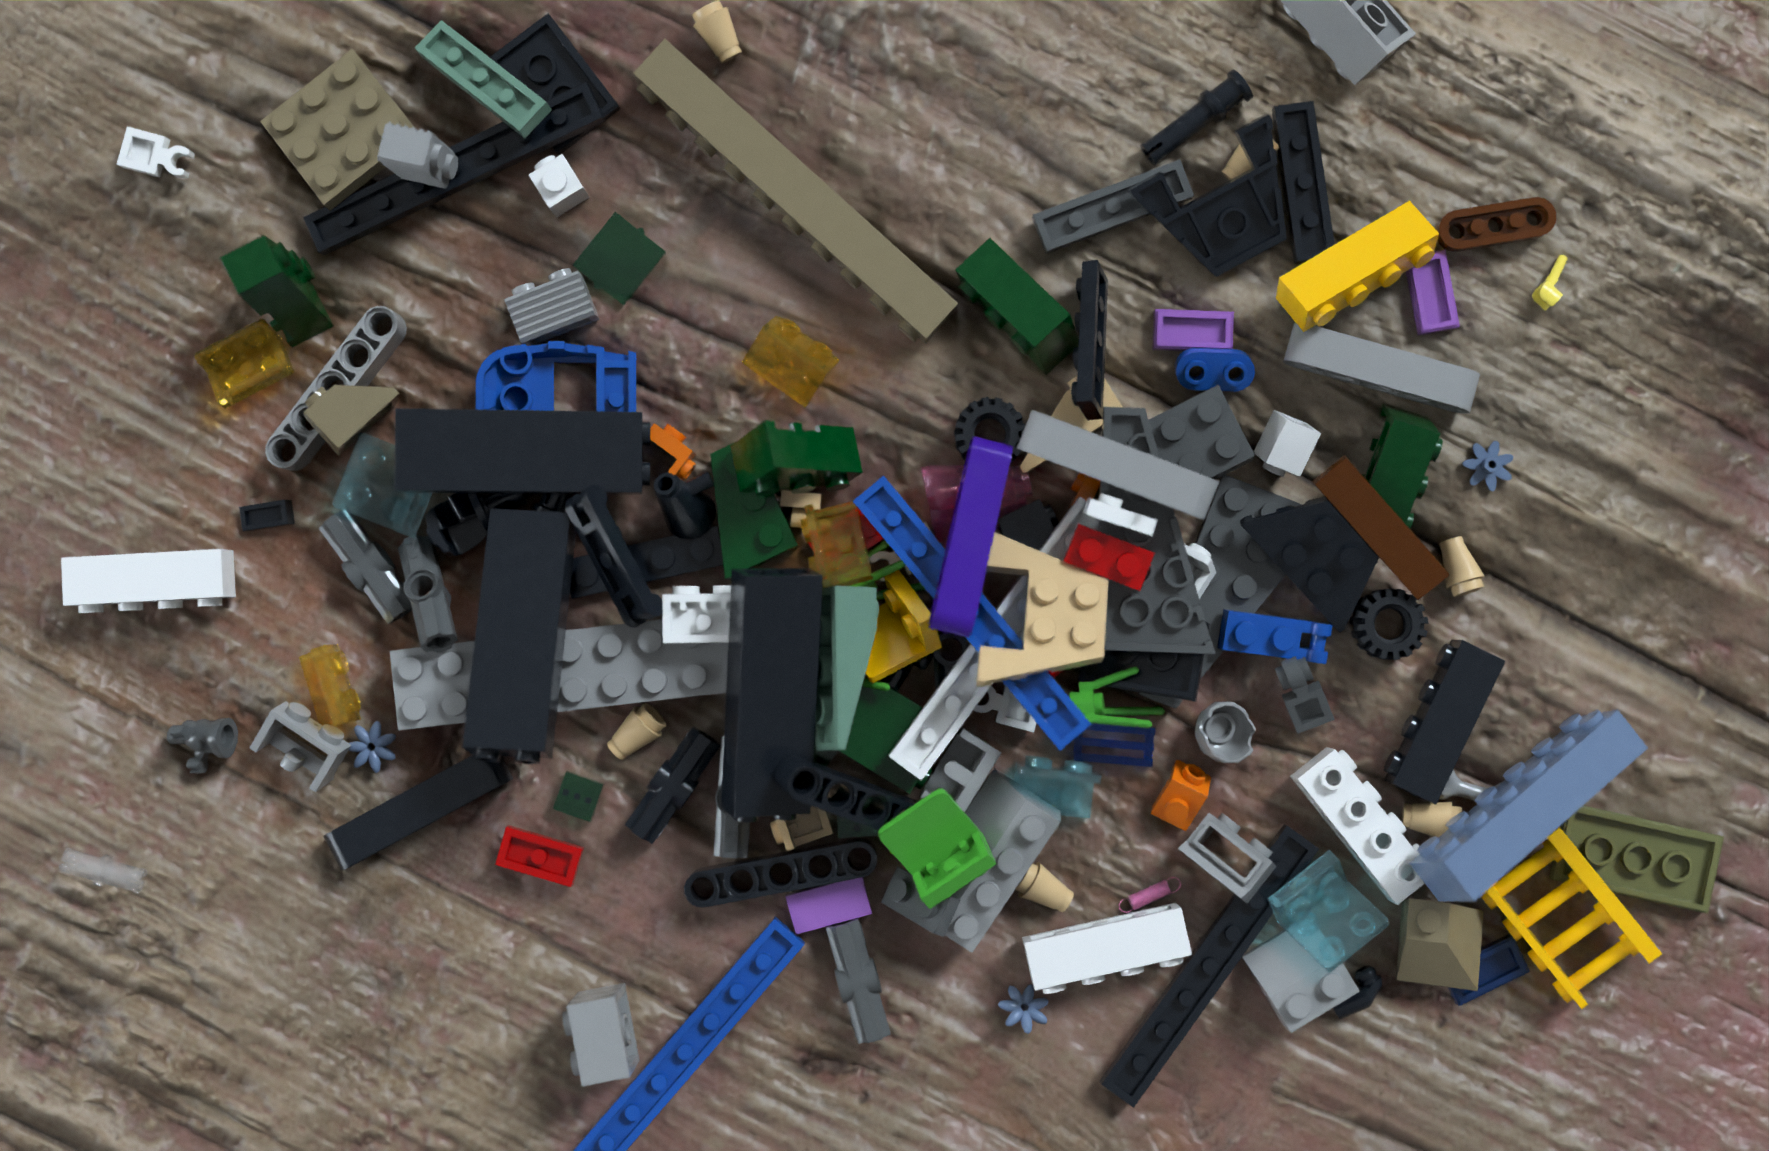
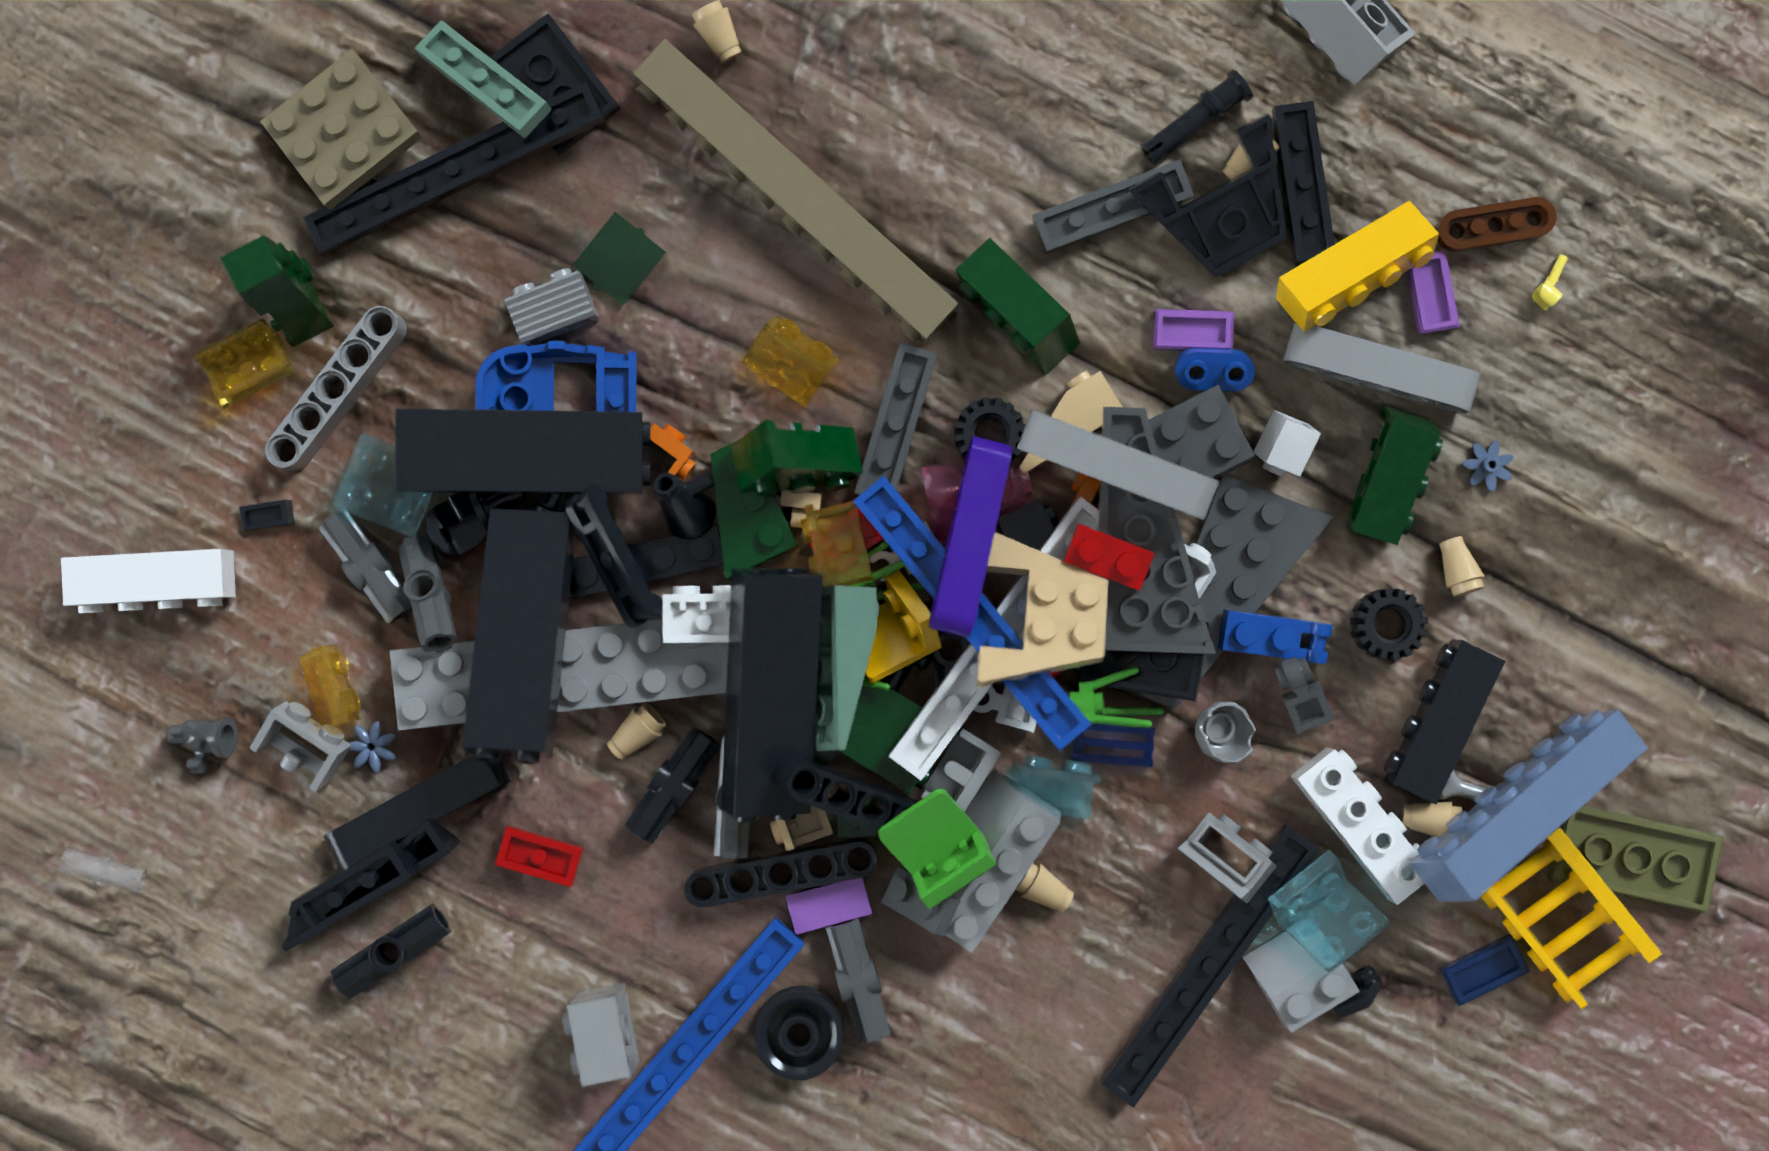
(150, 153): white plate -> none
(347, 412): dark tan slope -> none
(366, 880): none -> black wedge
(372, 964): none -> black piece
(417, 155): light grey brick -> none
(558, 184): white brick -> none
(578, 796): clear green tile -> none
(793, 1058): none -> black wheel
(897, 416): none -> dark grey plate
(1028, 1004): sand blue plant -> none
(1091, 329): black plate -> none
(1107, 947): white brick -> none
(1110, 510): white plate -> none
(1149, 894): bright pink piece -> none
(1182, 795): orange bracket -> none
(1318, 554): black wing -> none
(1381, 527): reddish brown tile -> none
(1439, 944): dark tan slope -> none

